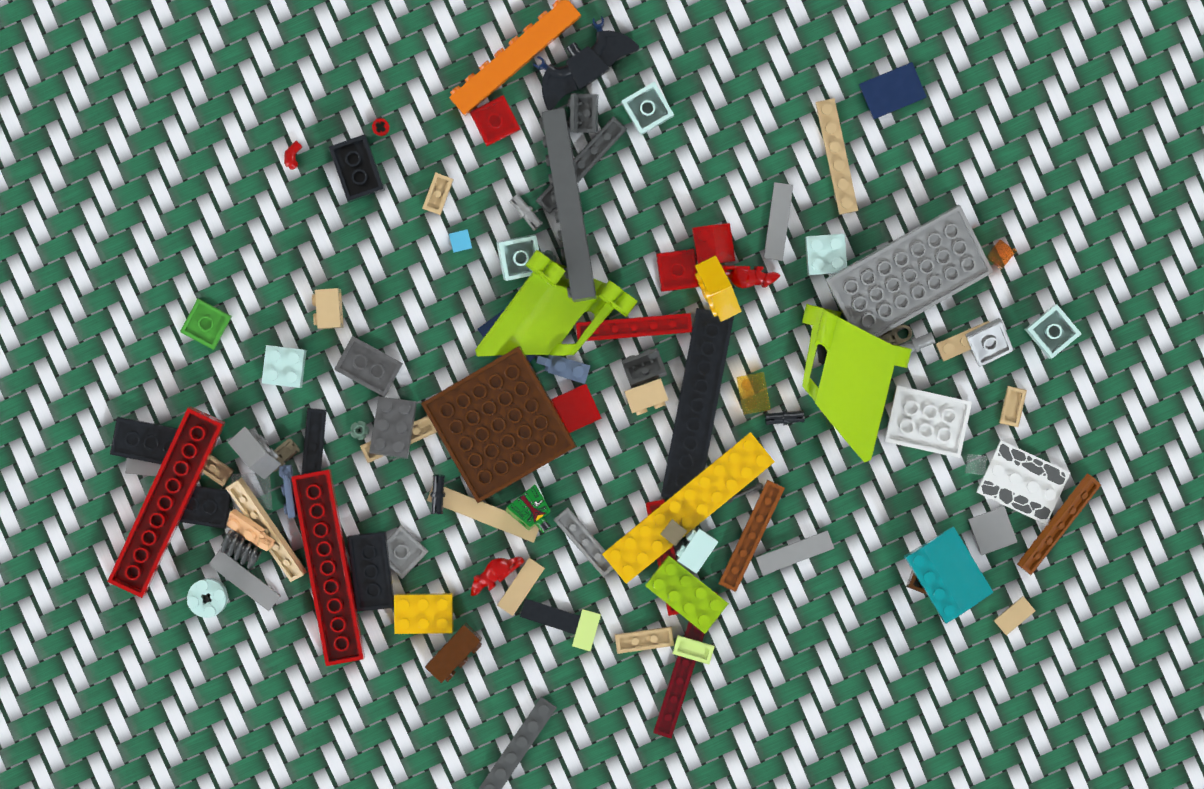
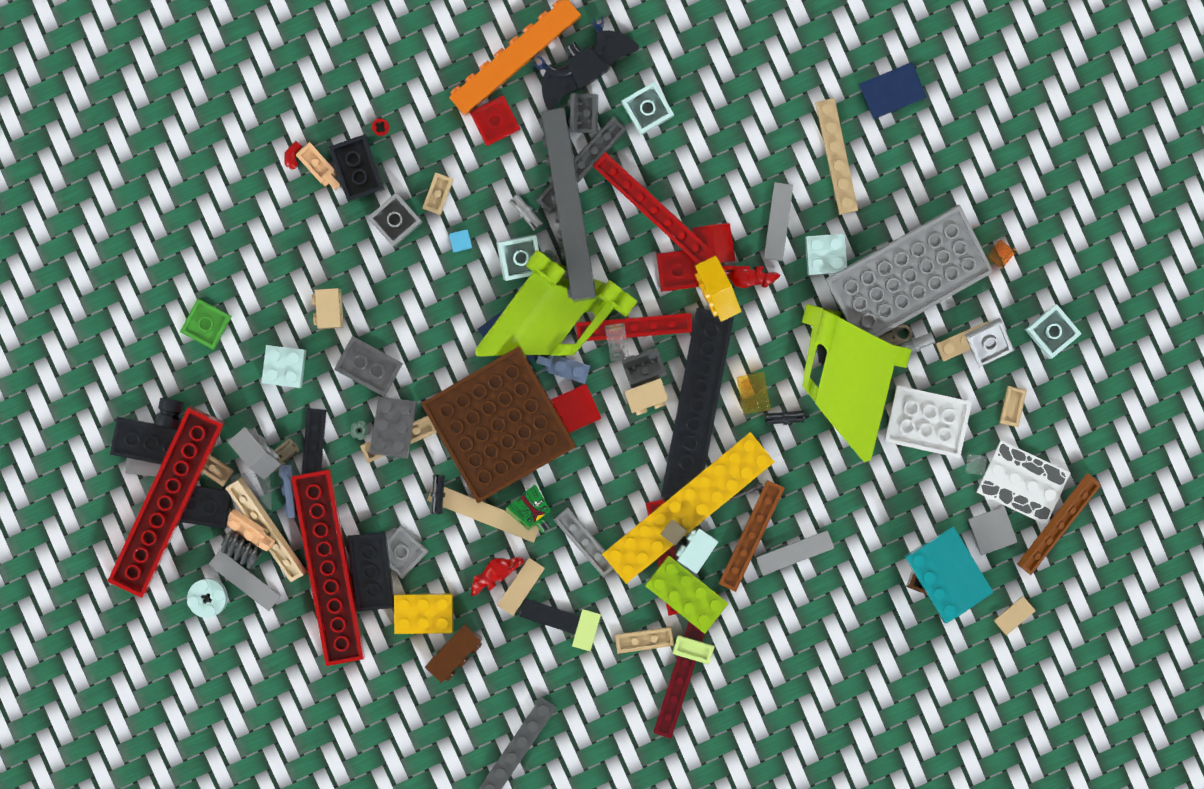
(169, 413): none -> black wheel
(318, 166): none -> light nougat hinge
(395, 220): none -> light grey brick
(617, 342): none -> clear plate
(653, 209): none -> red plate

